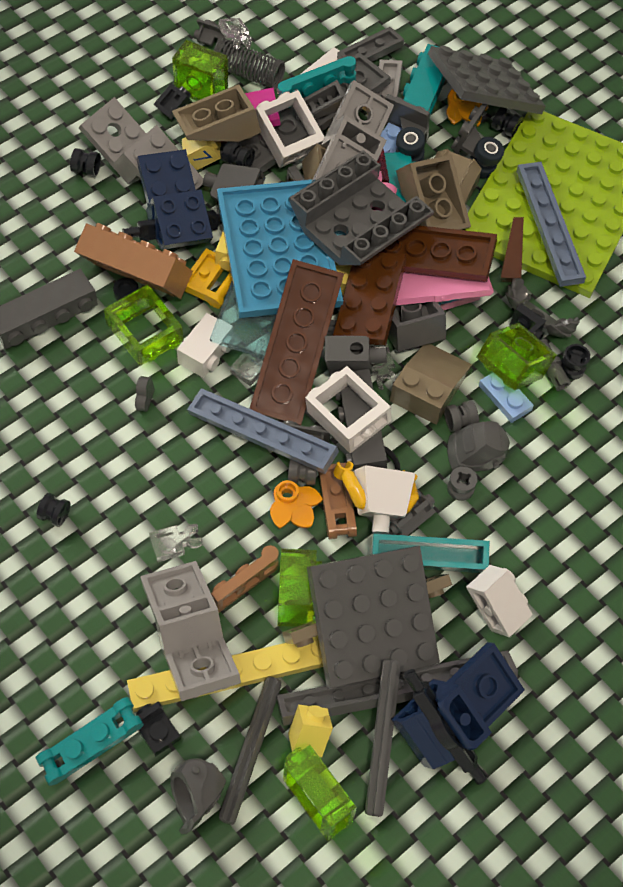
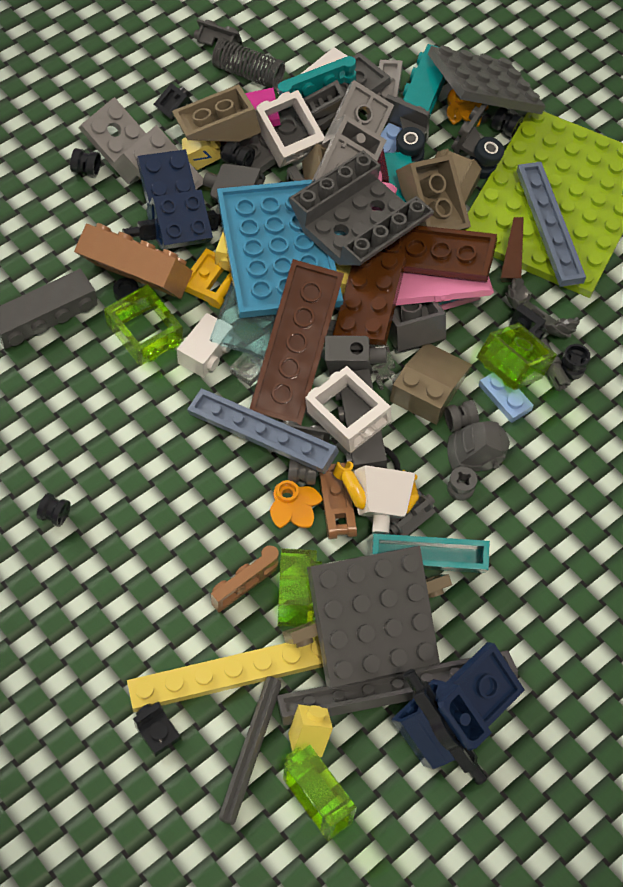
(89, 741): teal plate -> none
(144, 393): dark grey tile -> none
(170, 542): clear plate -> none
(190, 631): light grey bracket -> none
(196, 790): dark grey helmet -> none
(200, 70): clear neon green brick -> none
(236, 31): clear plate -> none
(375, 45): dark grey plate -> none
(382, 738): dark grey axle -> none
(500, 600): white brick -> none

